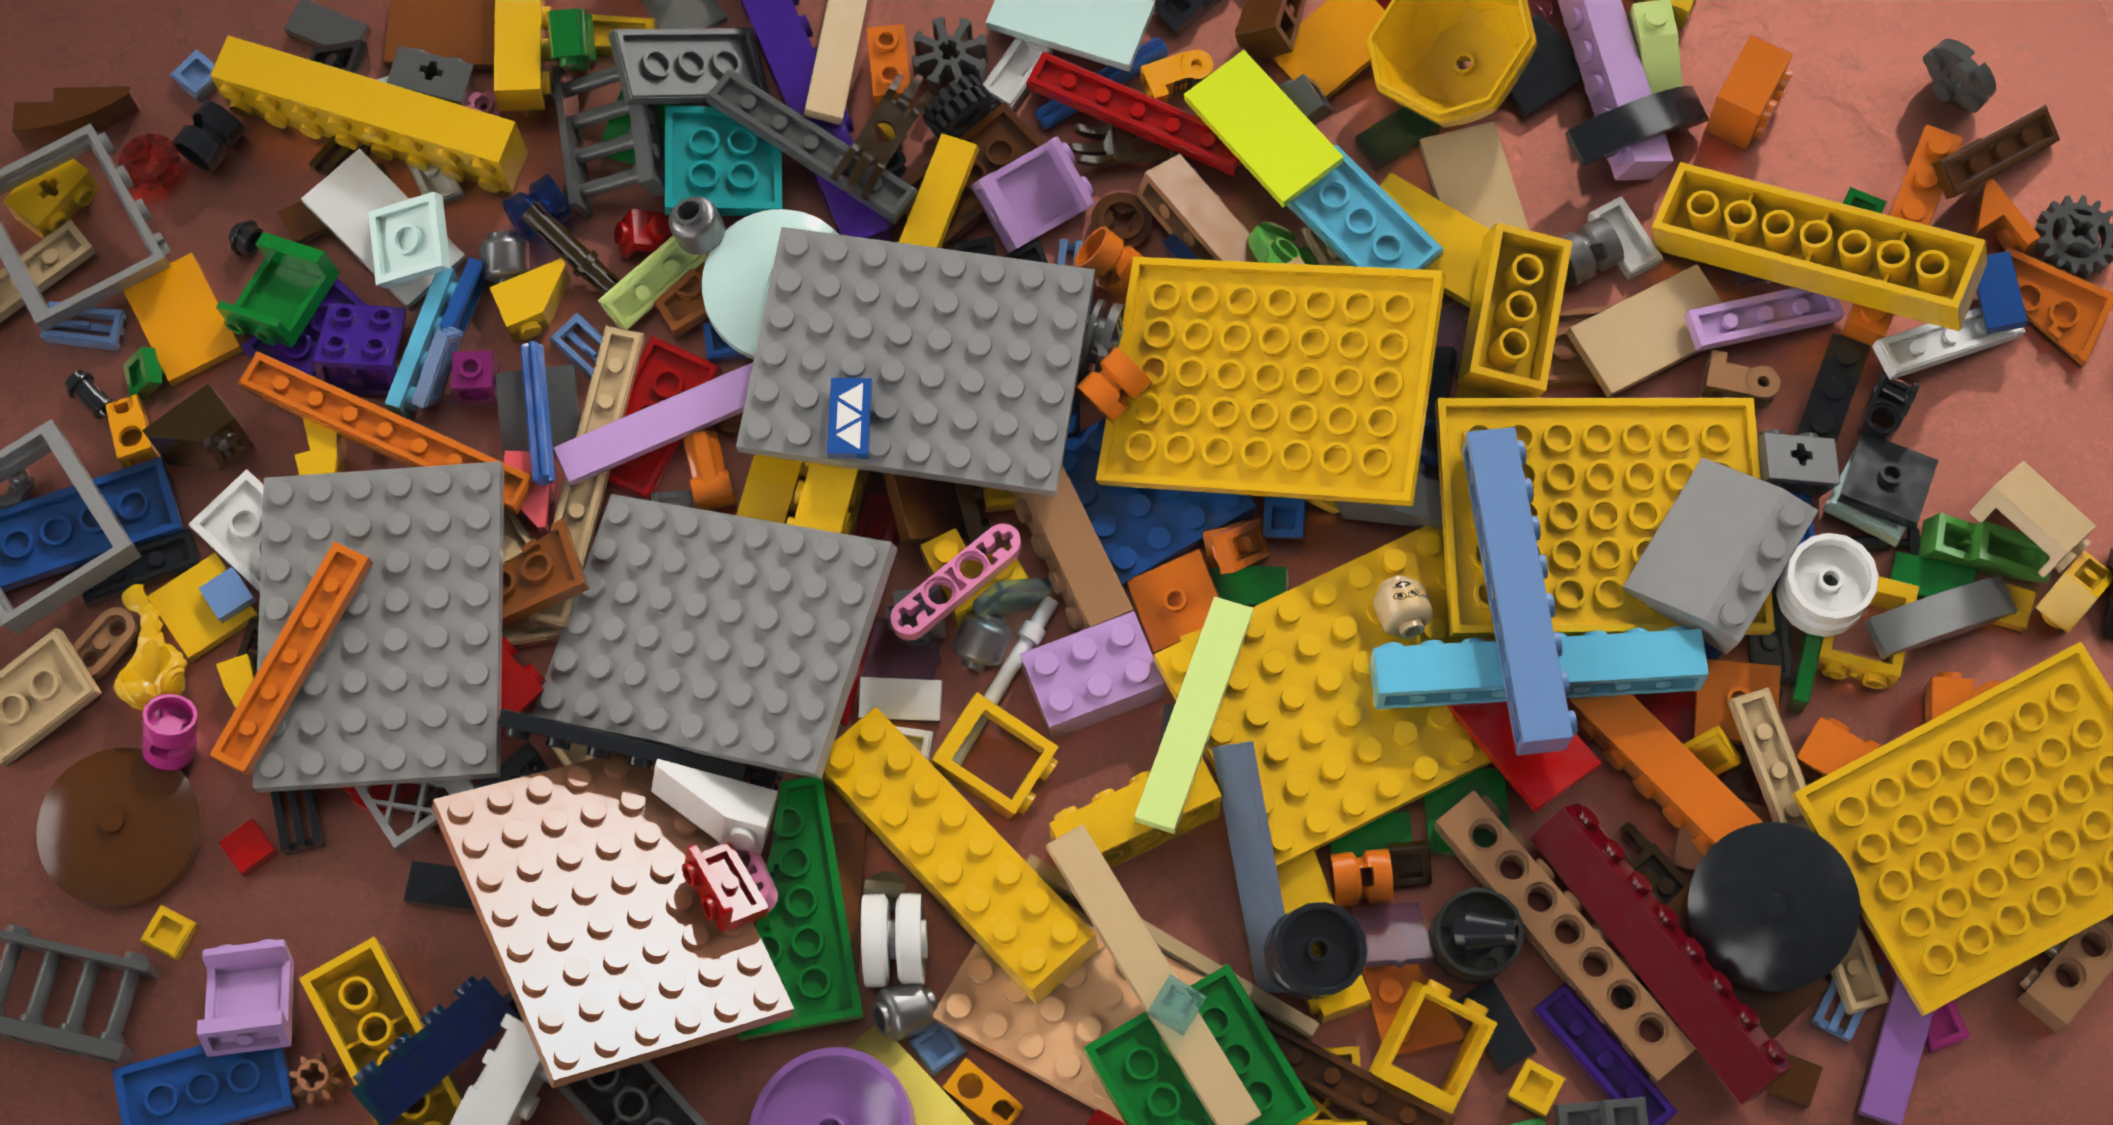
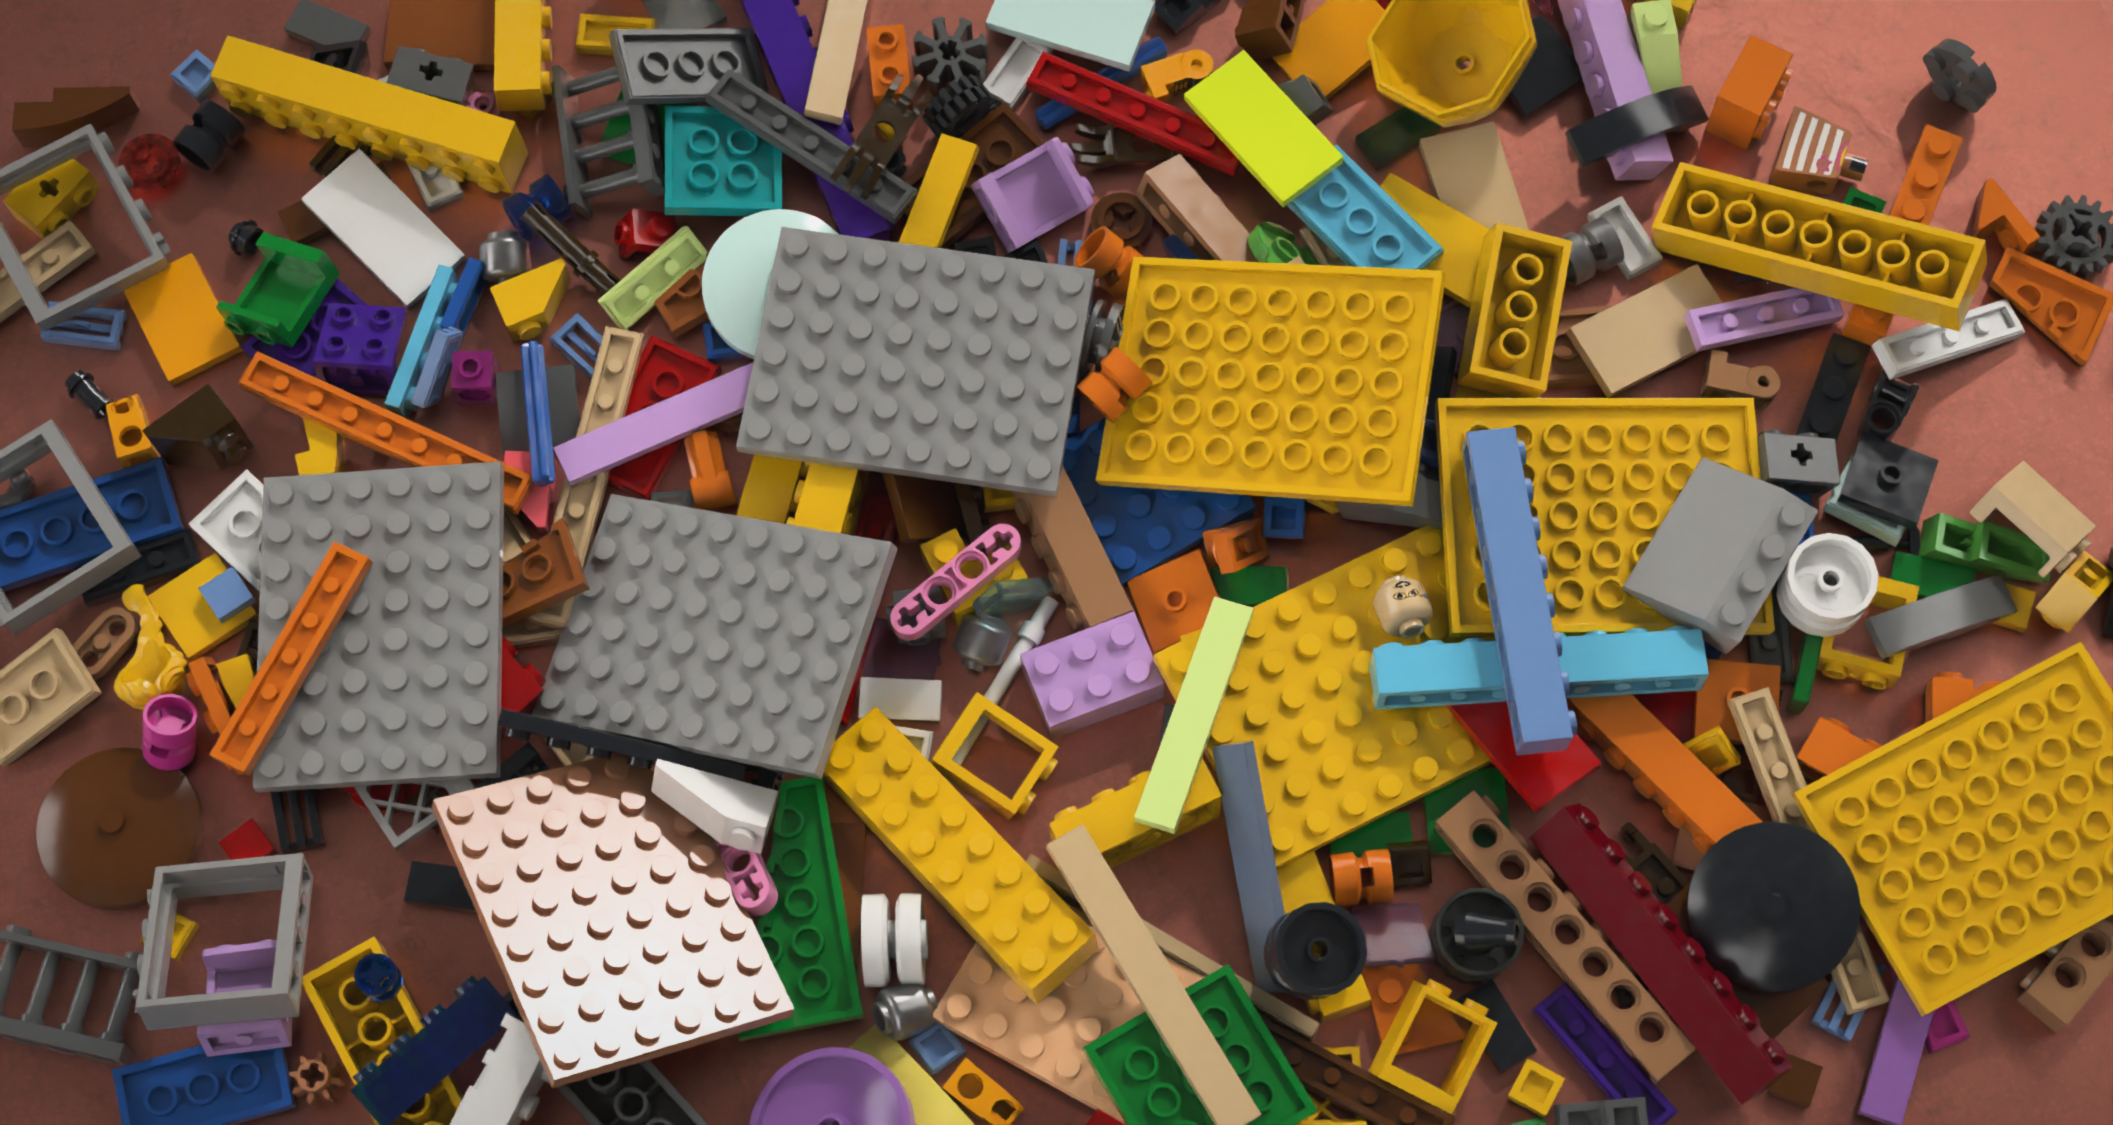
(143, 372): green plate -> none
(213, 693): none -> orange wing
(218, 878): none -> light grey window
(372, 971): none -> clear blue wheel
(409, 240): light aqua plate -> none
(572, 39): green brick -> none
(696, 225): flat silver head -> none
(724, 886): bracket -> none
(849, 418): blue tile -> none
(888, 884): dark tan plate -> none
(1176, 1005): clear light blue tile -> none
(1814, 155): none -> nougat torso
(1995, 152): reddish brown tile -> none
(2000, 295): blue tile -> none

